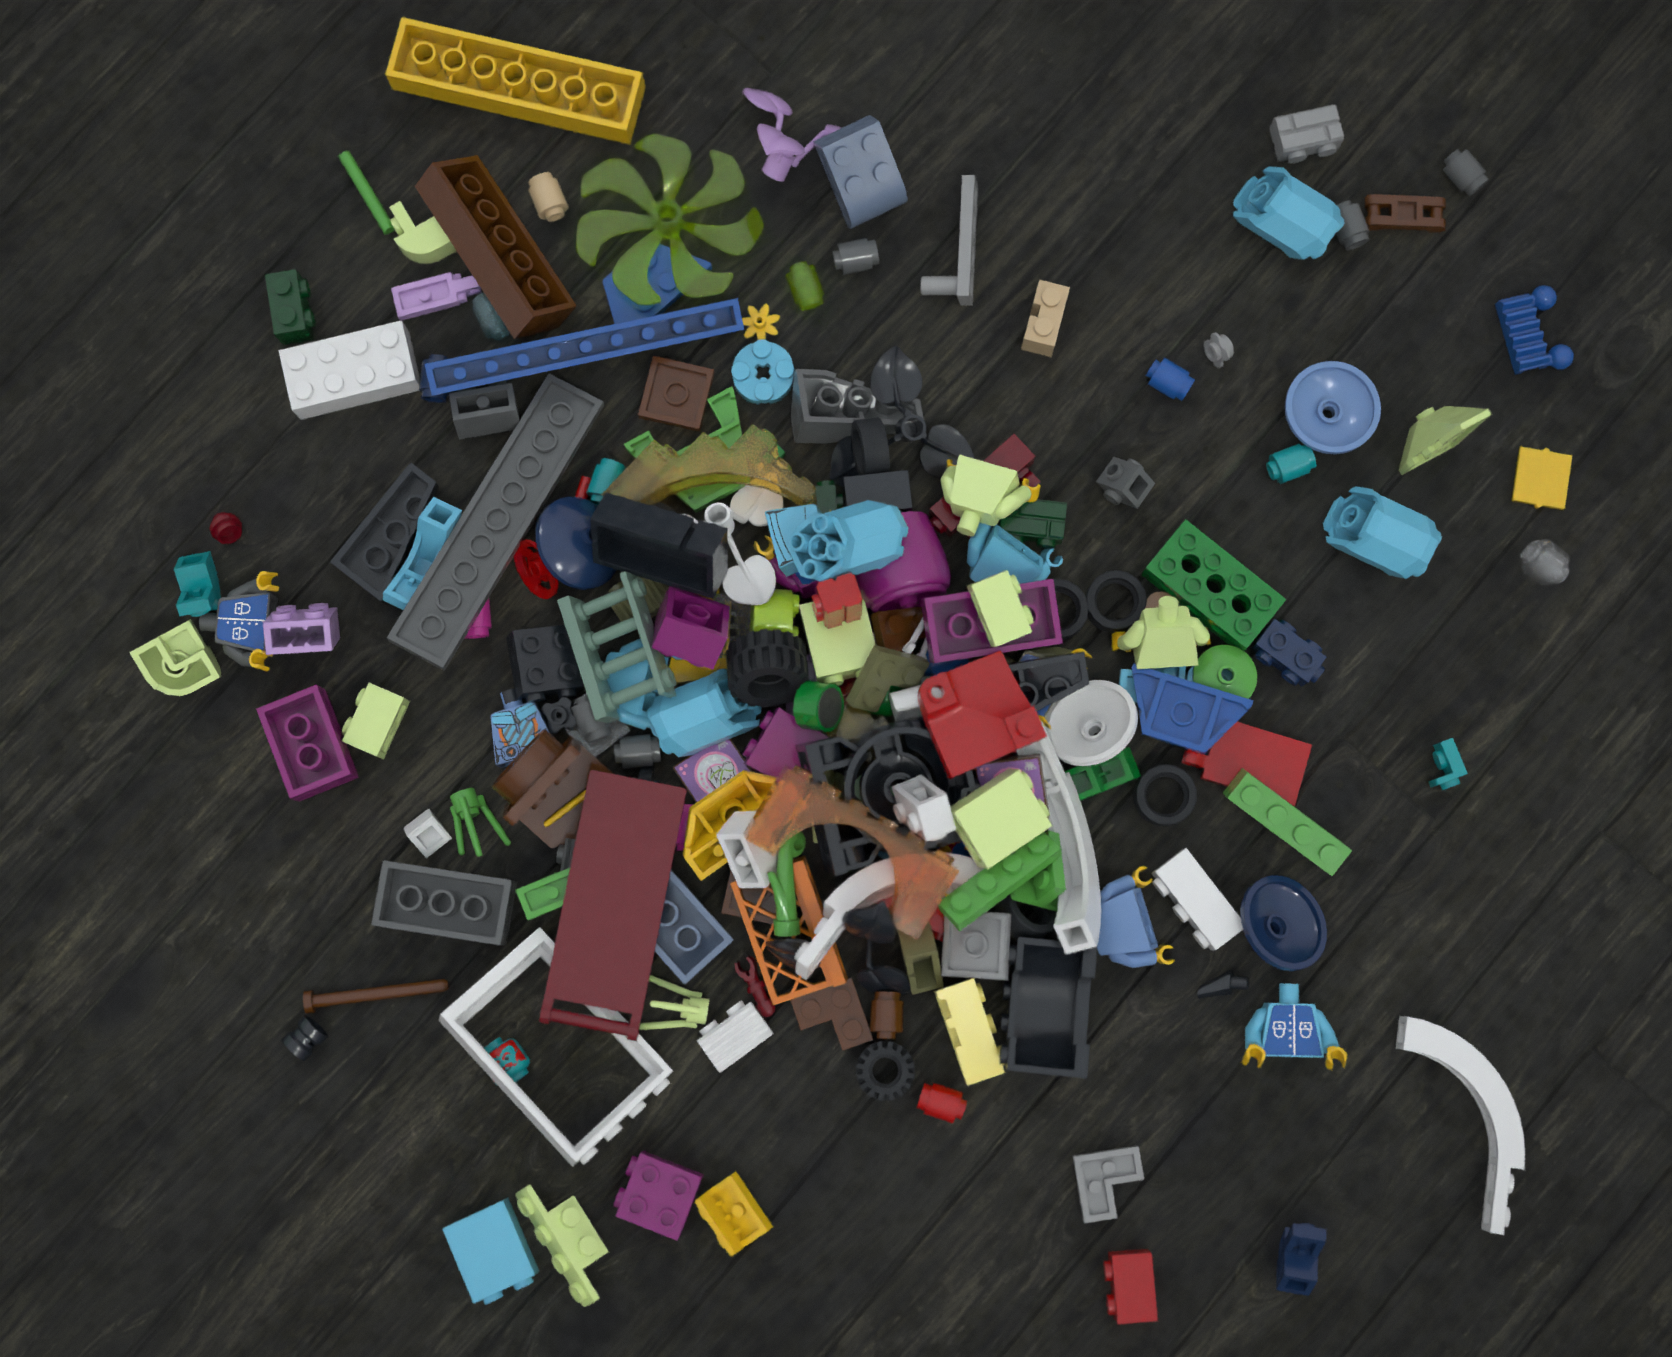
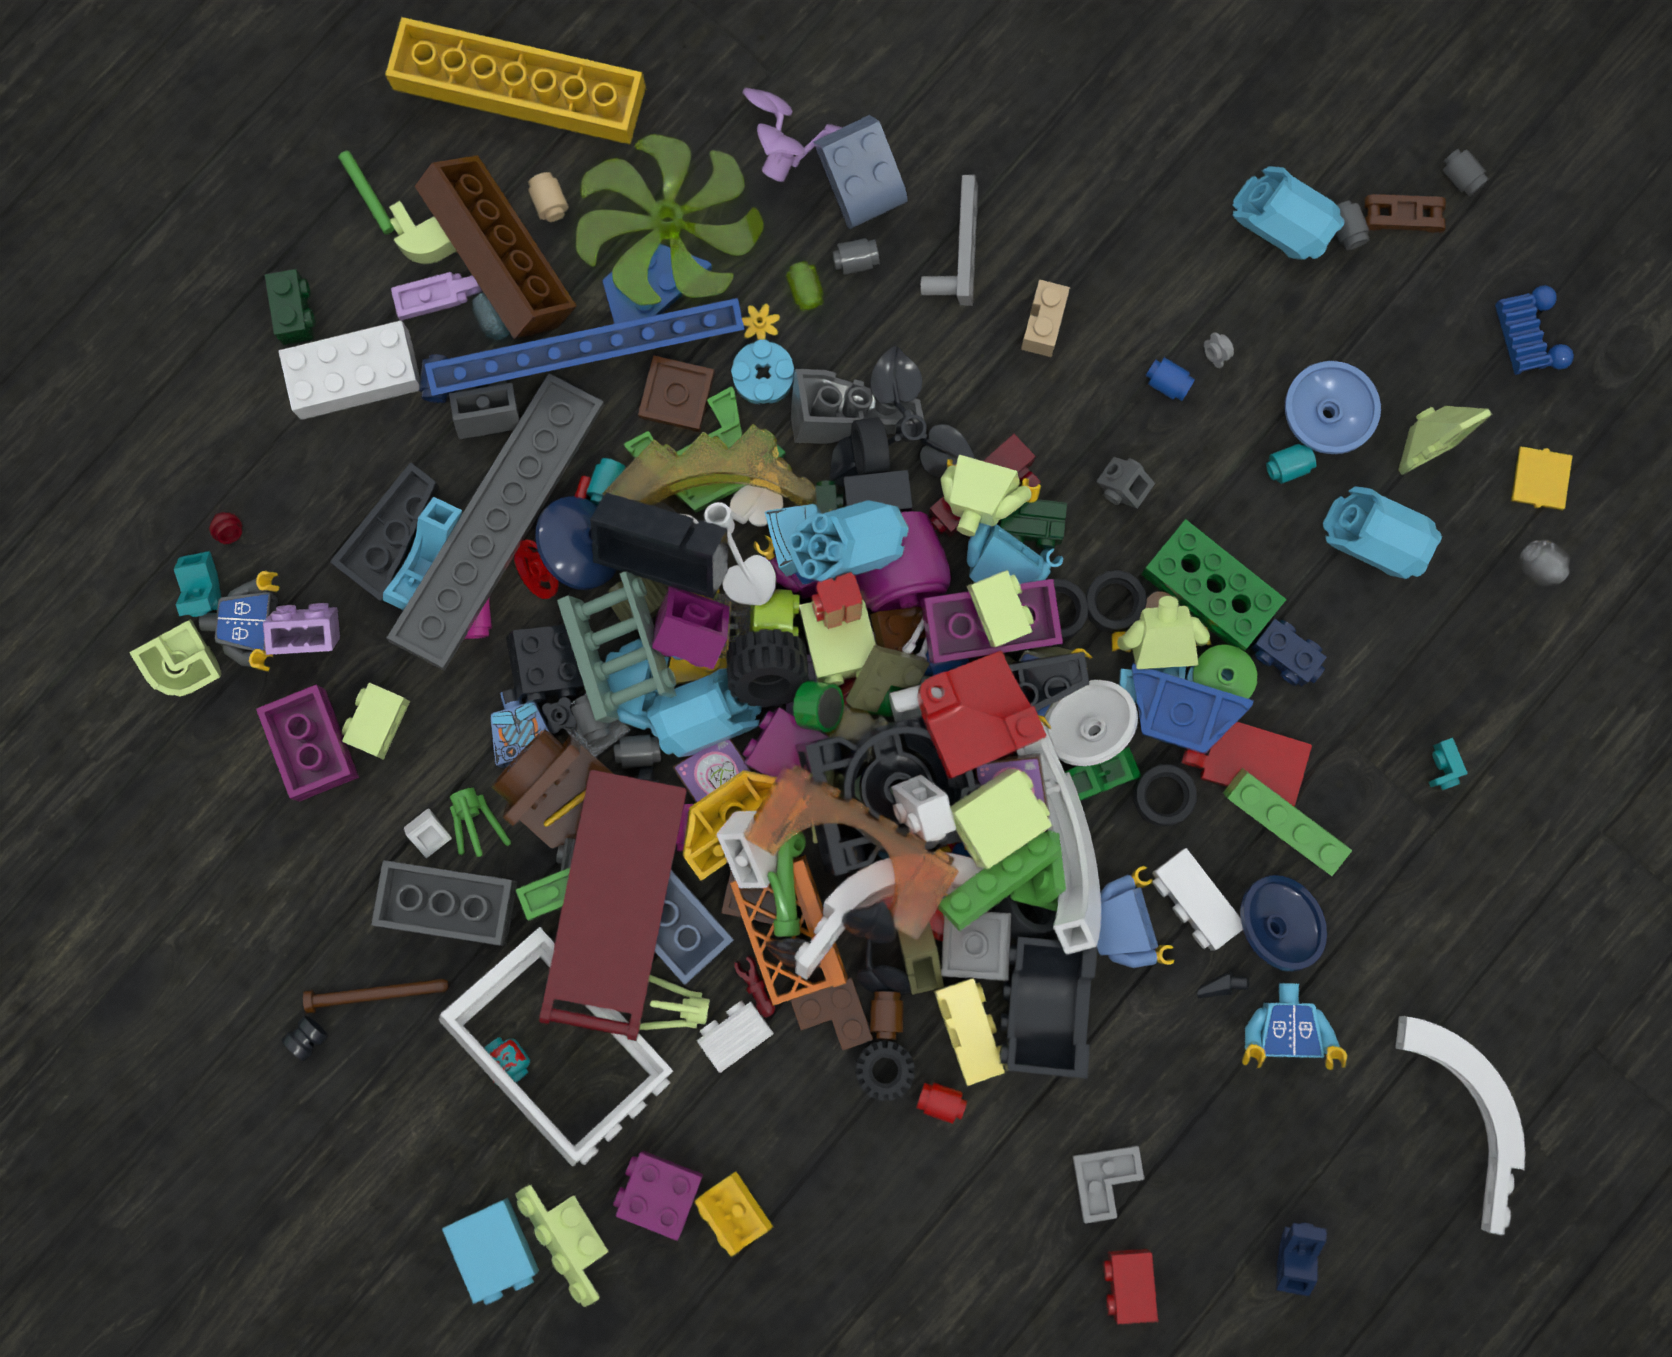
(1307, 134): light grey brick -> none

